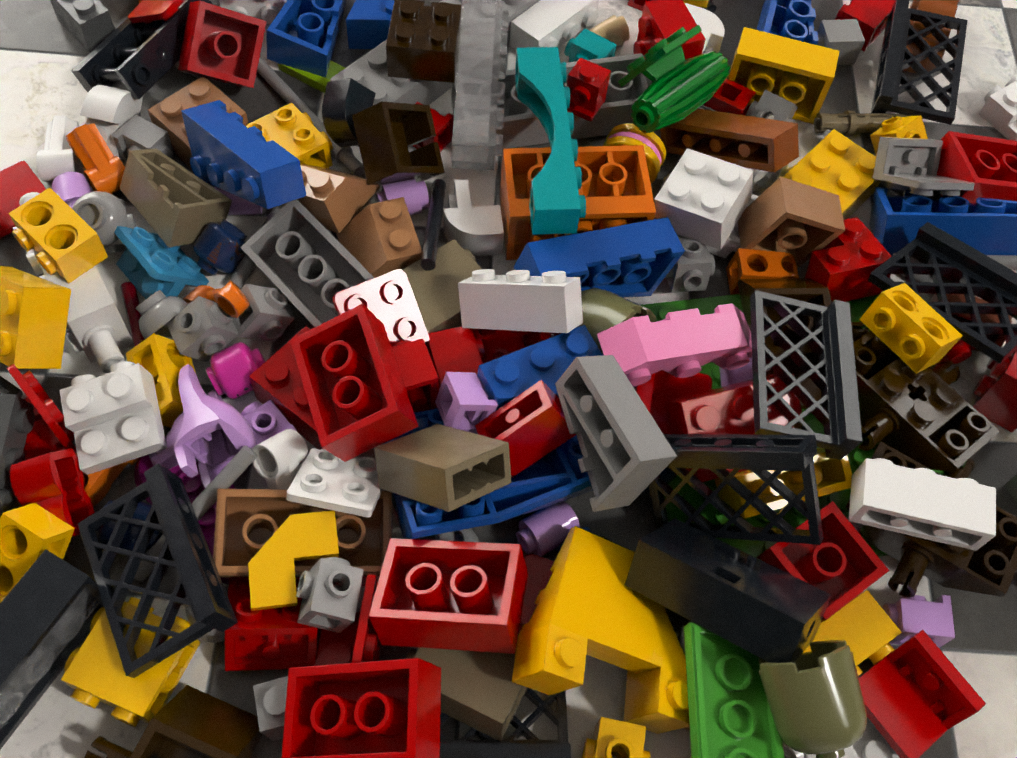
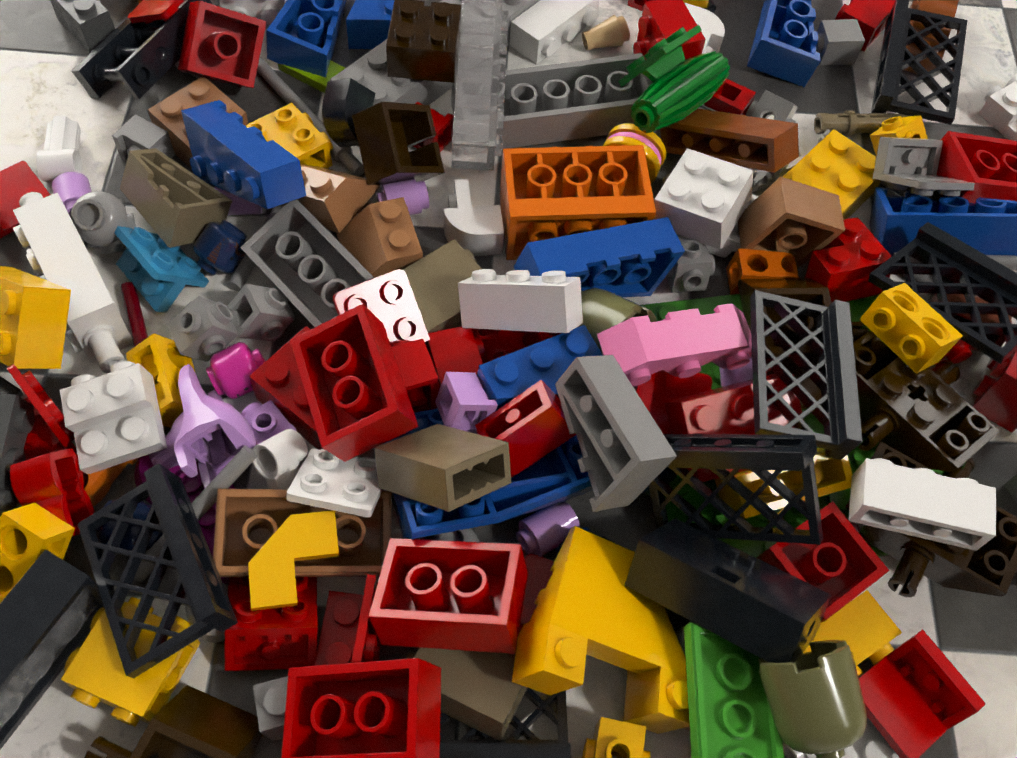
(58, 236): yellow brick -> none
(100, 165): orange piece -> none
(109, 111): white brick -> none
(158, 311): light grey piece -> none
(228, 298): orange bar -> none
(330, 594): light grey brick -> none
(433, 225): black bar -> none
(554, 190): teal arch -> none
(587, 88): red brick -> none
(589, 47): teal brick -> none
(786, 68): yellow brick -> none
(916, 613): lavender brick -> none

